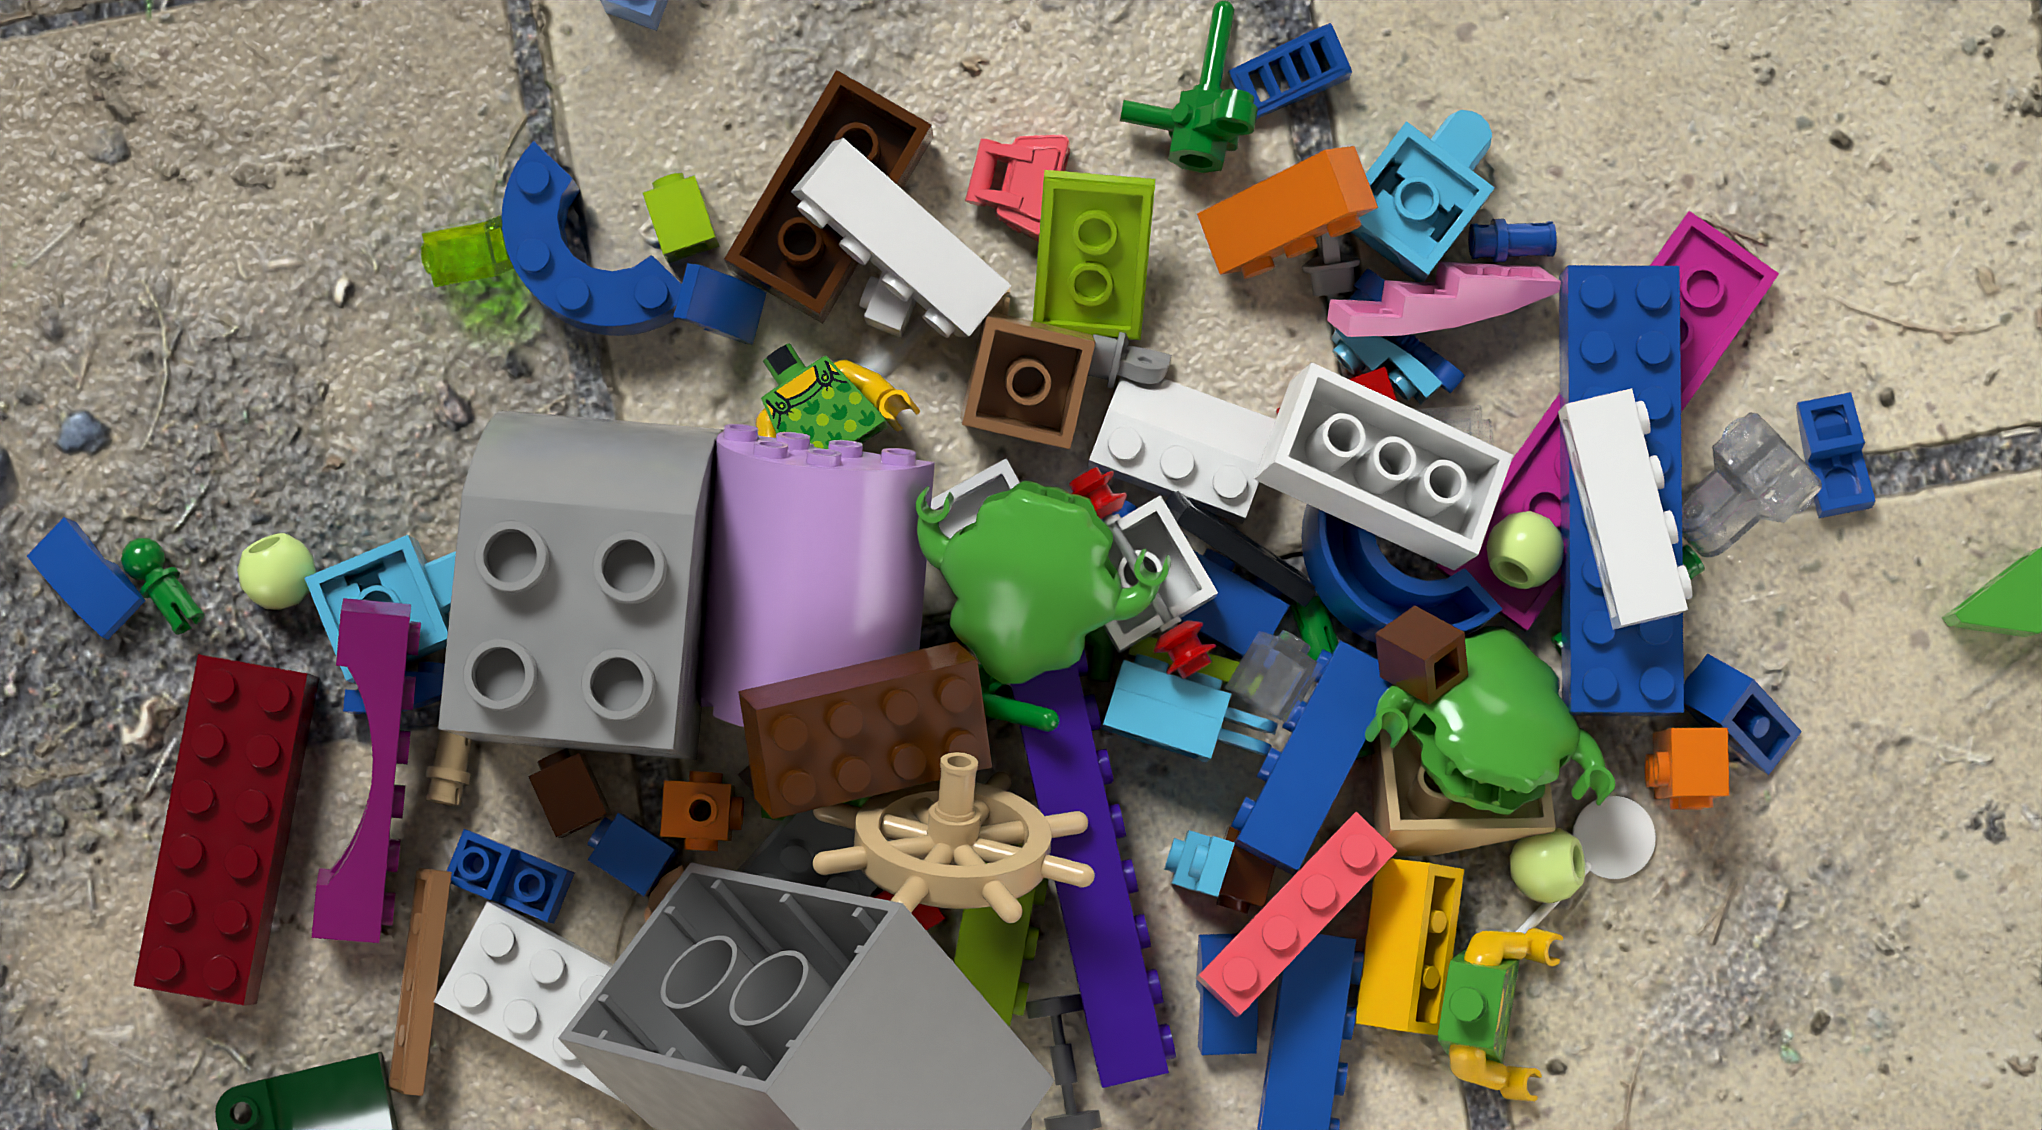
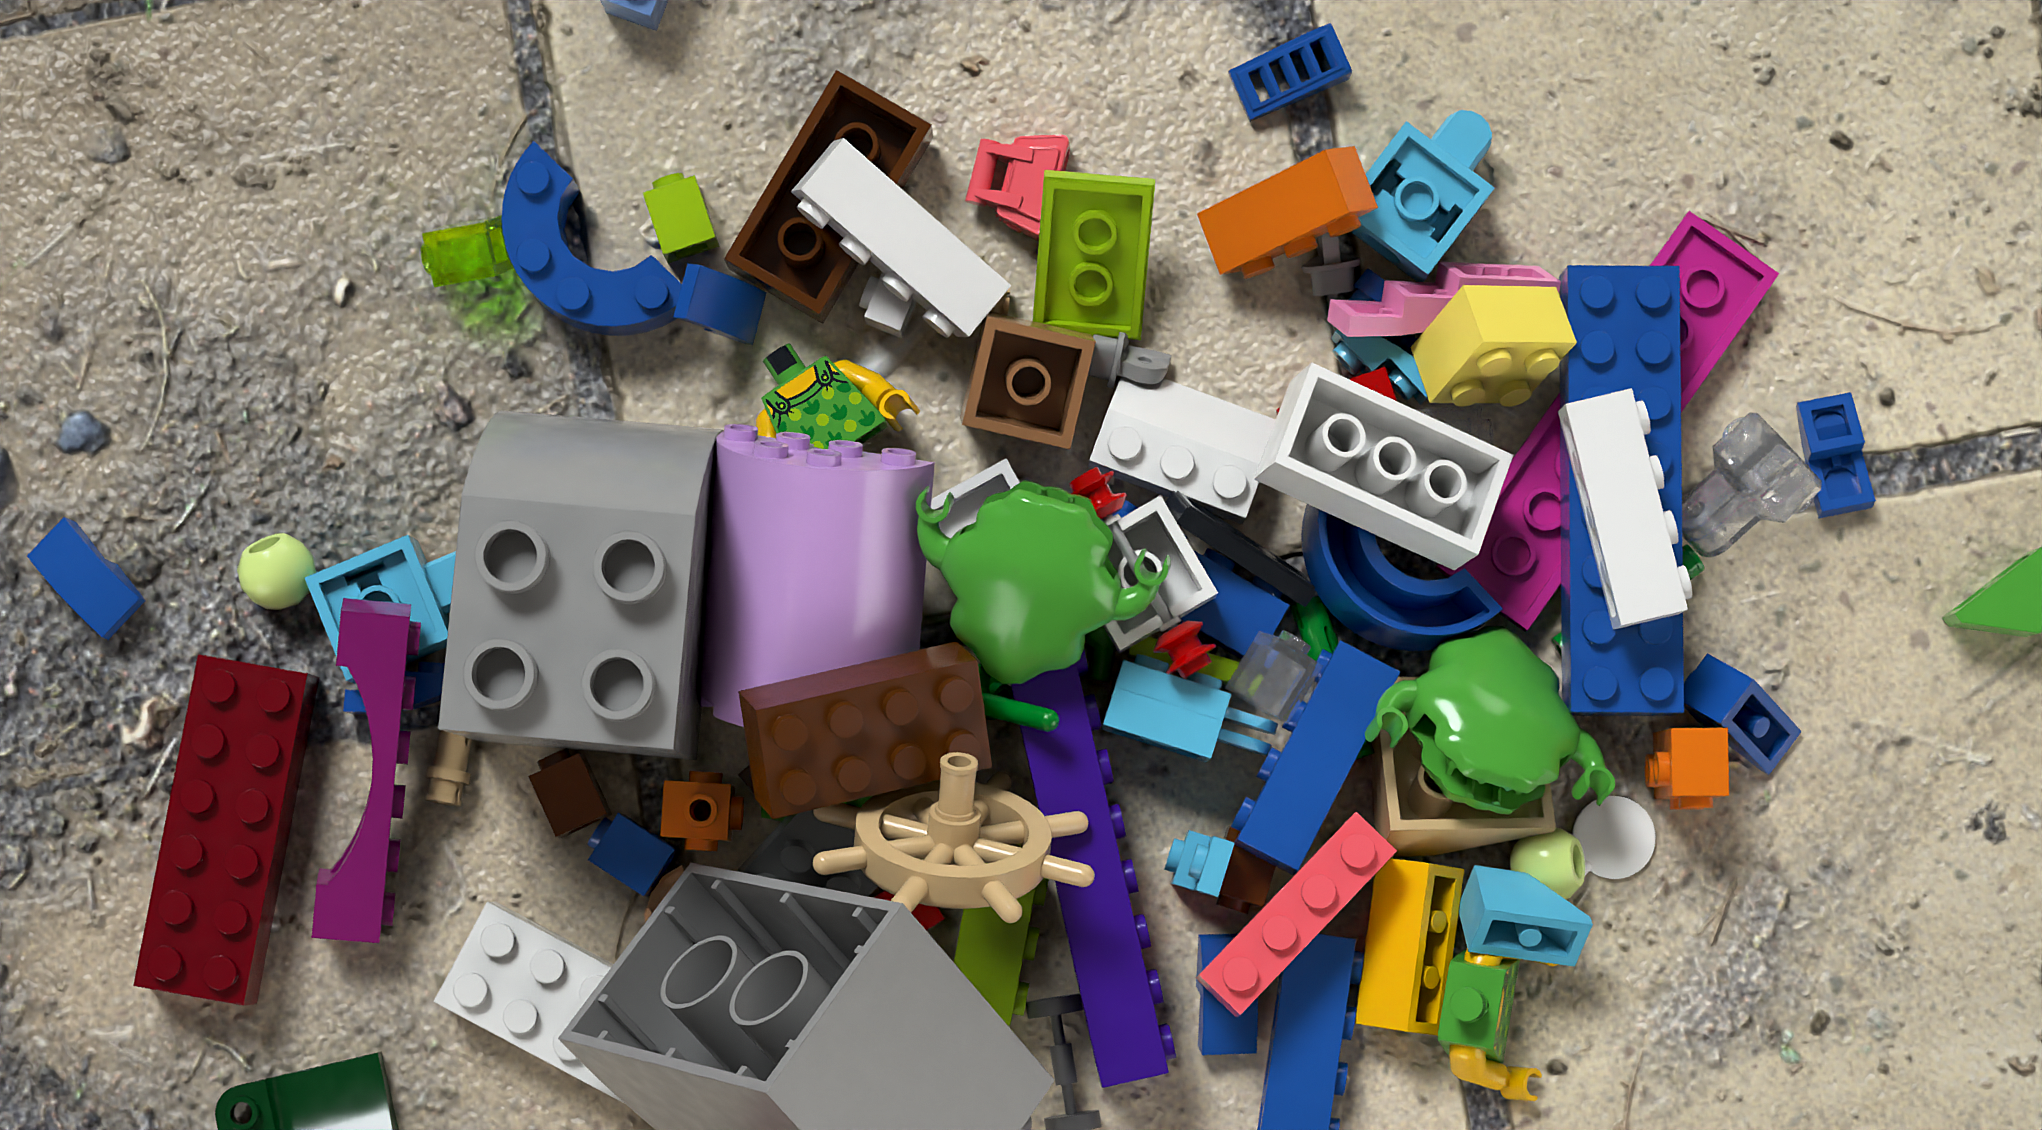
(145, 561): green pin -> none
(419, 981): medium nougat tile -> none
(509, 876): blue slope -> none
(1206, 117): green piece -> none
(1422, 654): reddish brown brick -> none
(1493, 345): none -> light yellow brick
(1511, 240): blue pin -> none
(1520, 918): none -> medium azure slope
(1525, 549): yellowish green piece -> none

